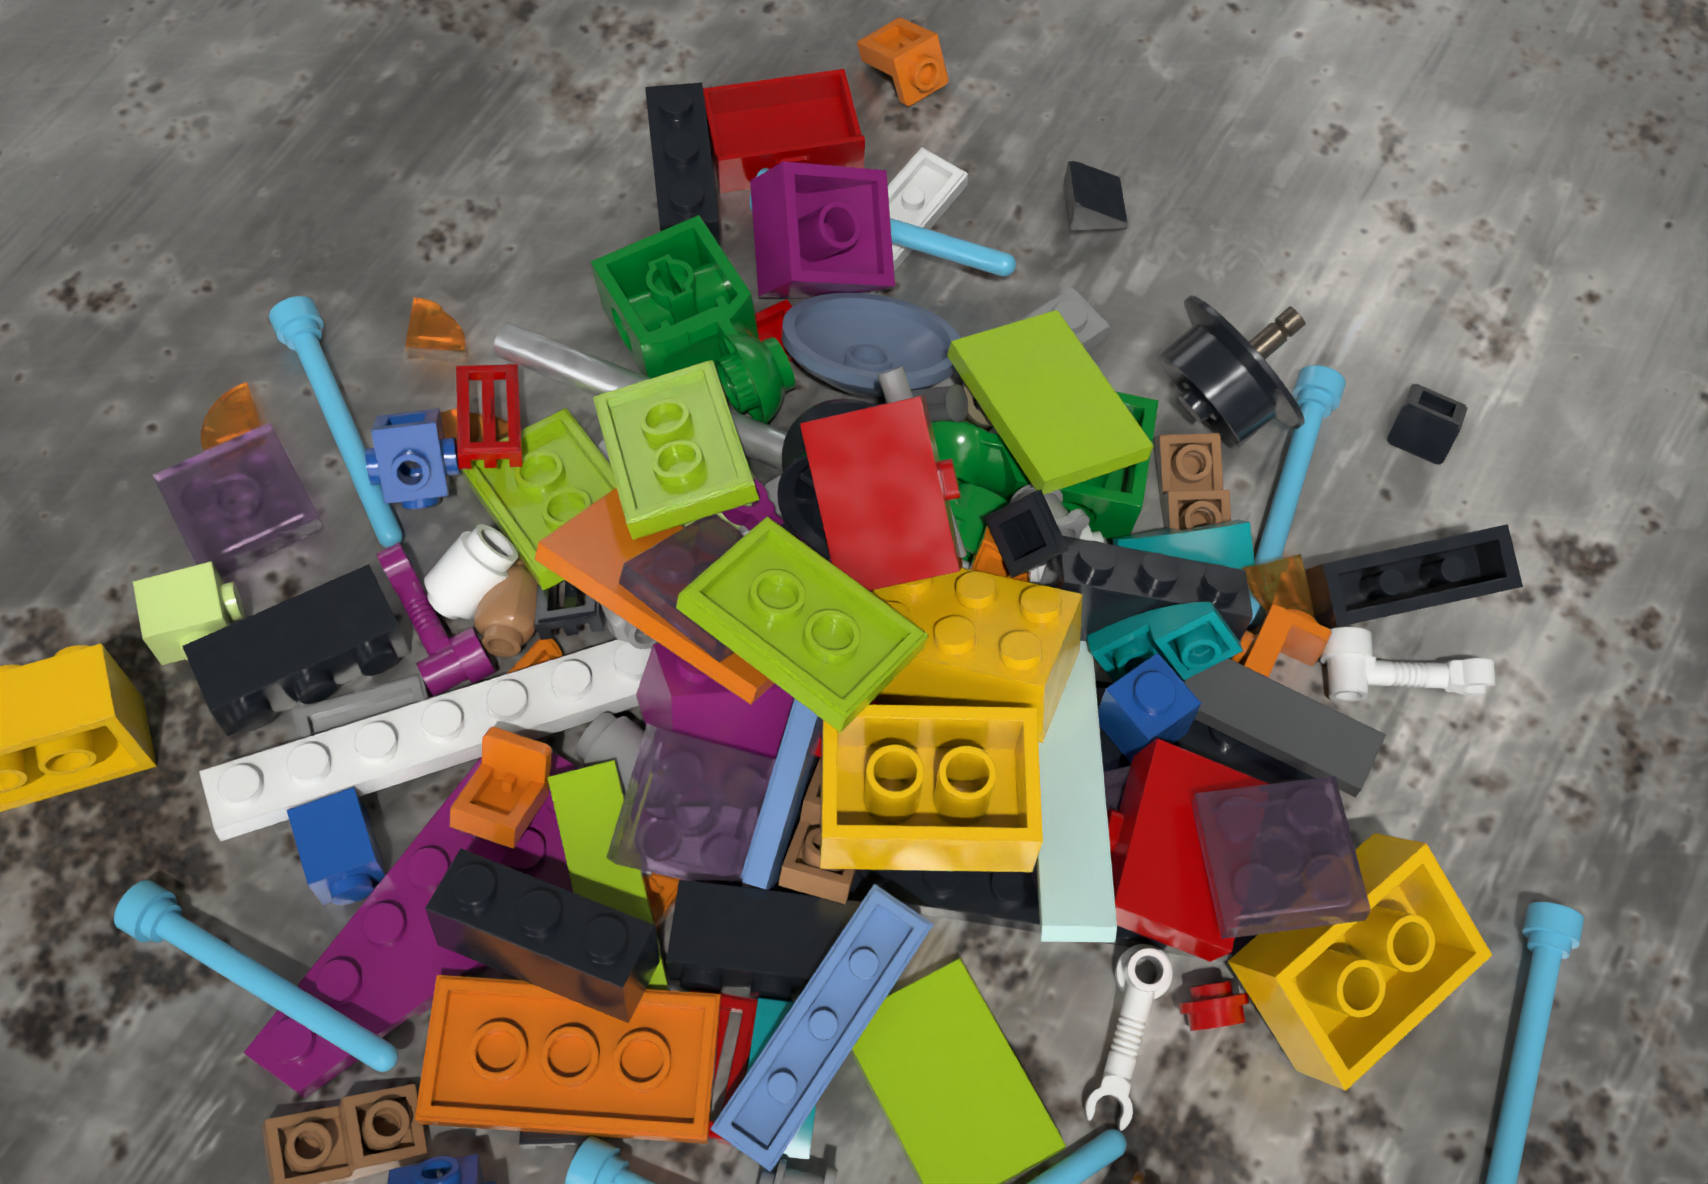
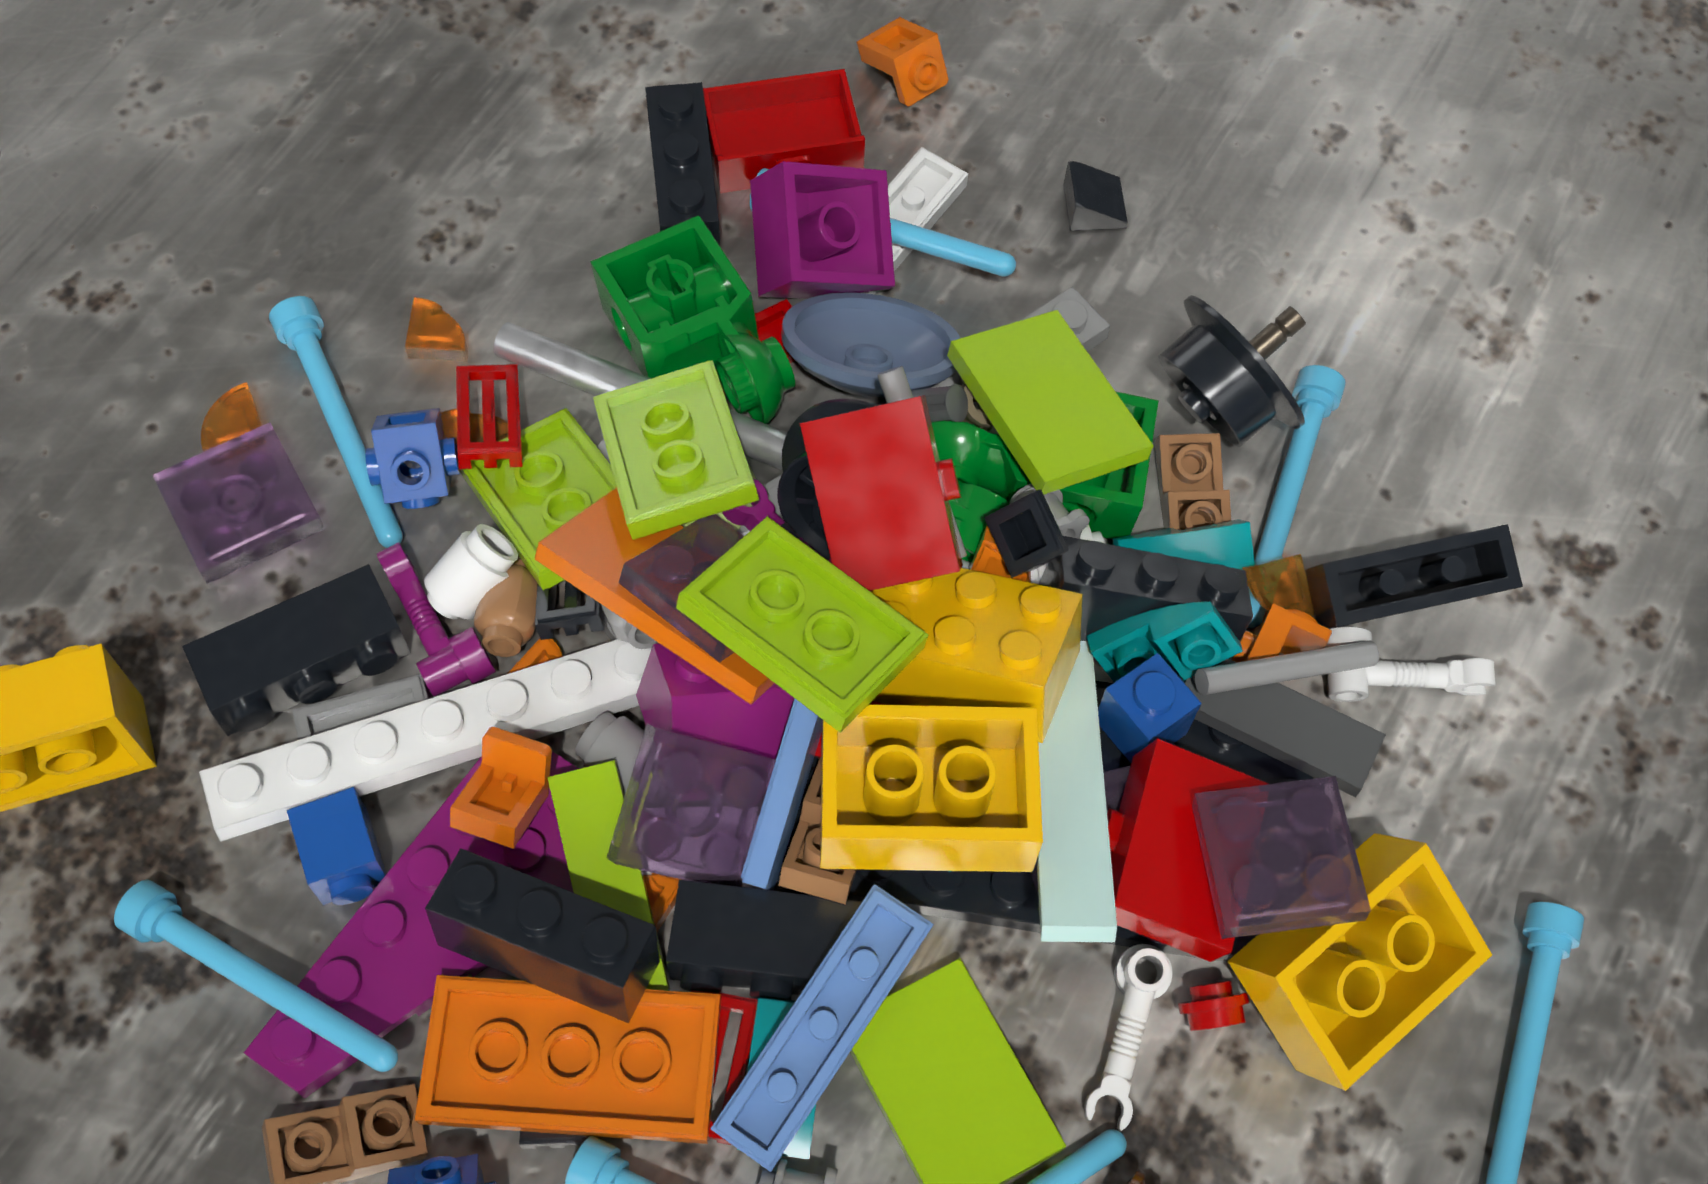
(183, 608): yellowish green brick -> none
(1286, 667): none -> light grey bar
(1427, 424): black slope -> none

